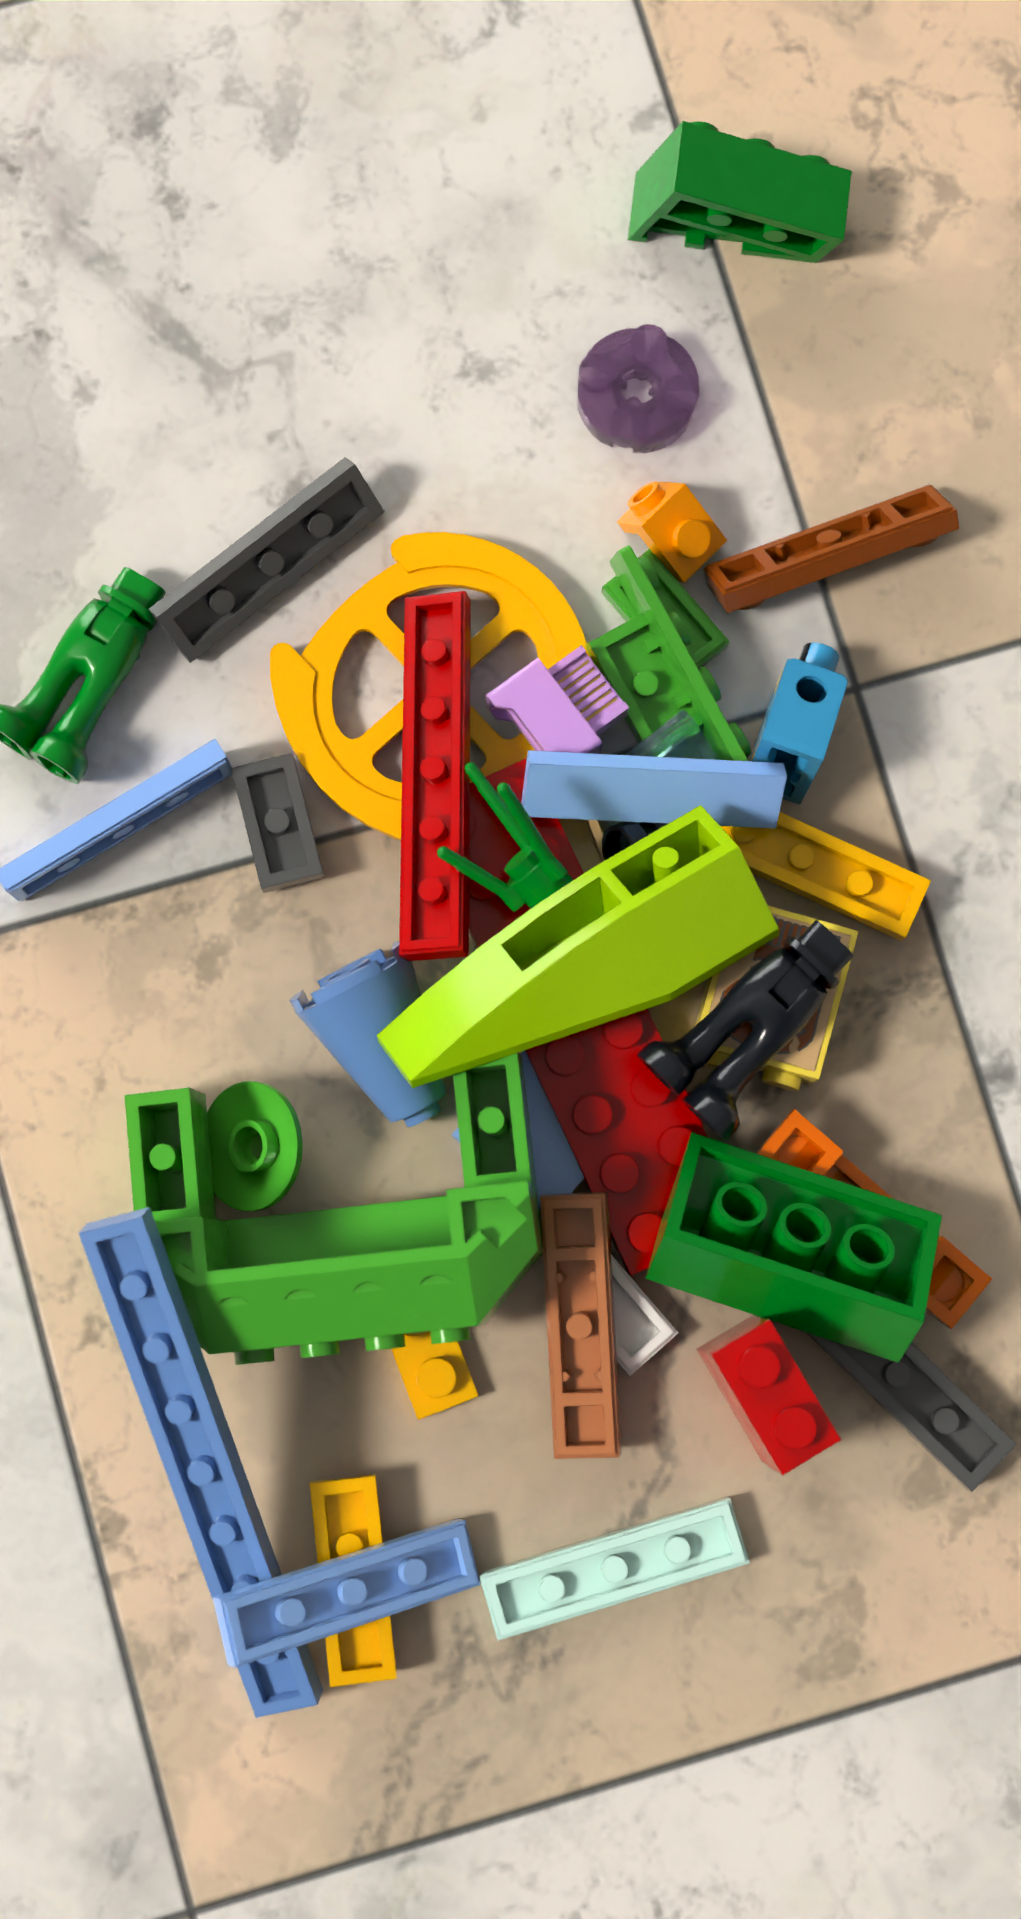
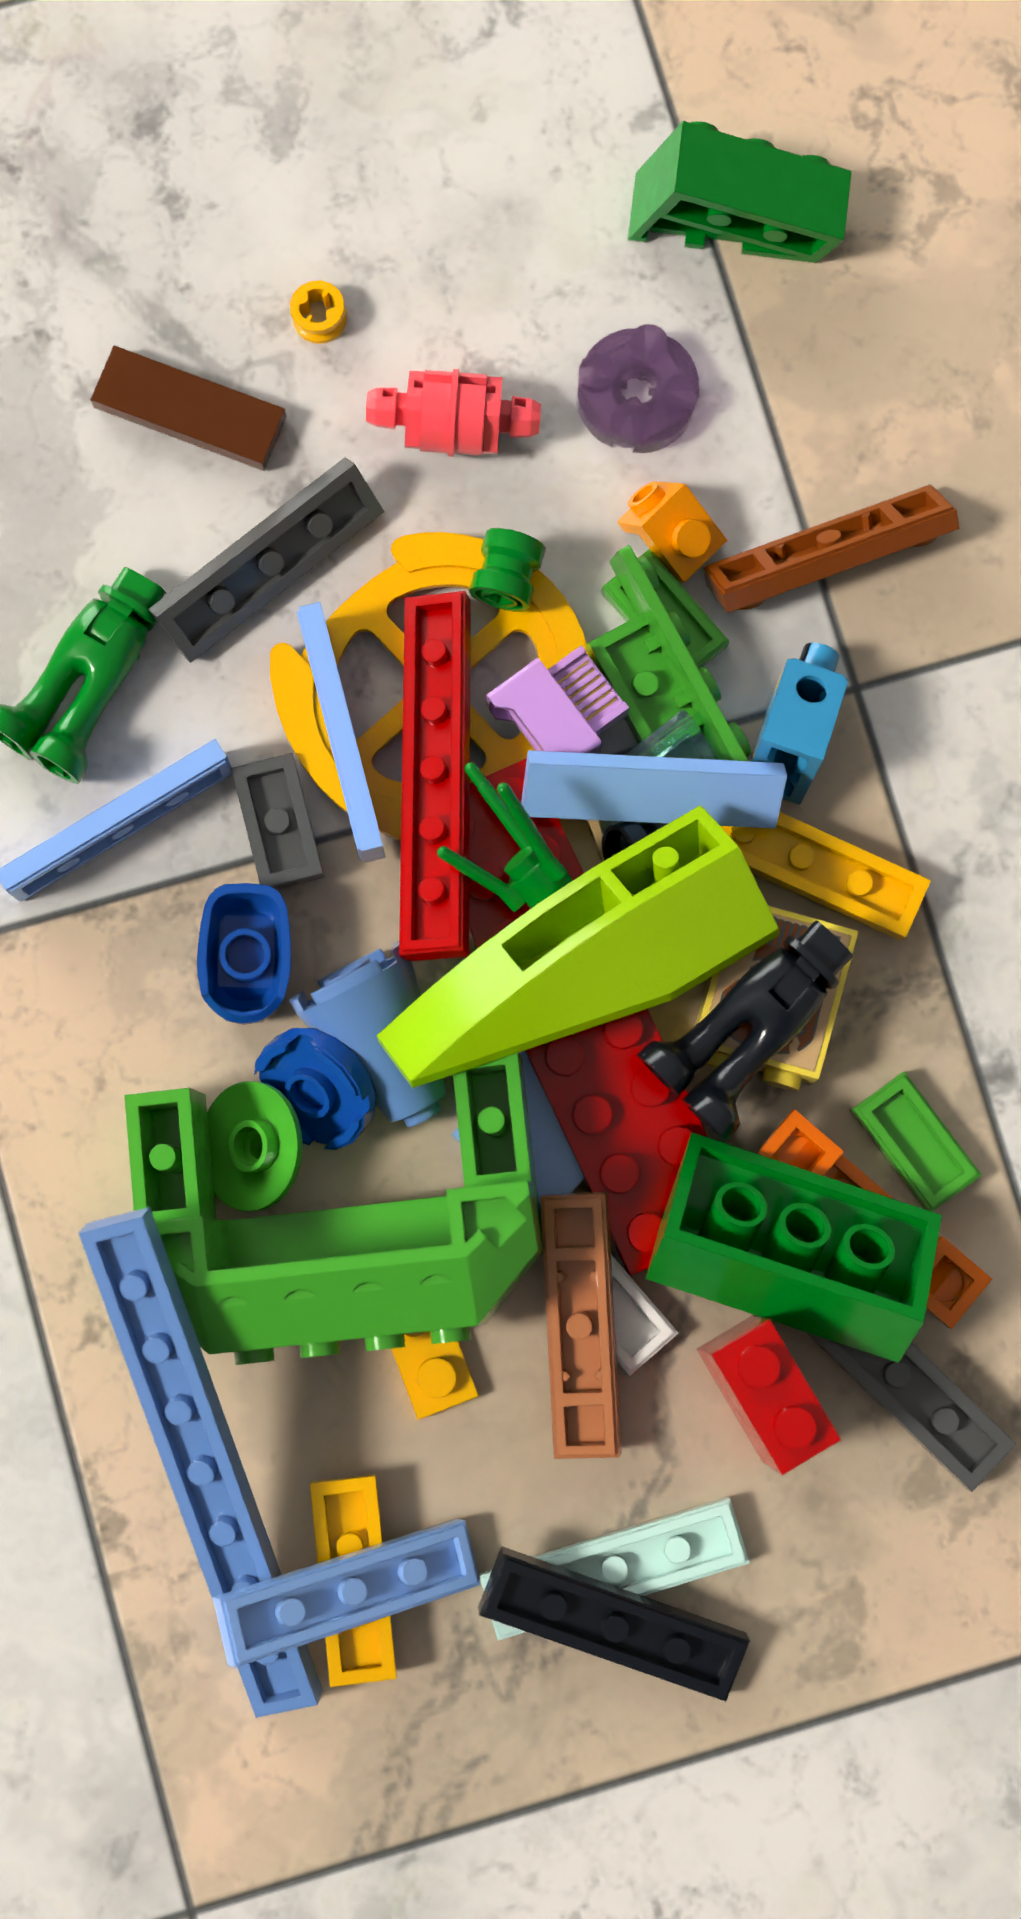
(188, 408): none -> reddish brown tile
(244, 952): none -> blue piece
(322, 1084): none -> blue tile
(336, 317): none -> yellow bush
(340, 732): none -> light blue tile
(453, 412): none -> coral piece
(507, 569): none -> green wheel
(613, 1623): none -> black tile
(916, 1142): none -> bright green tile

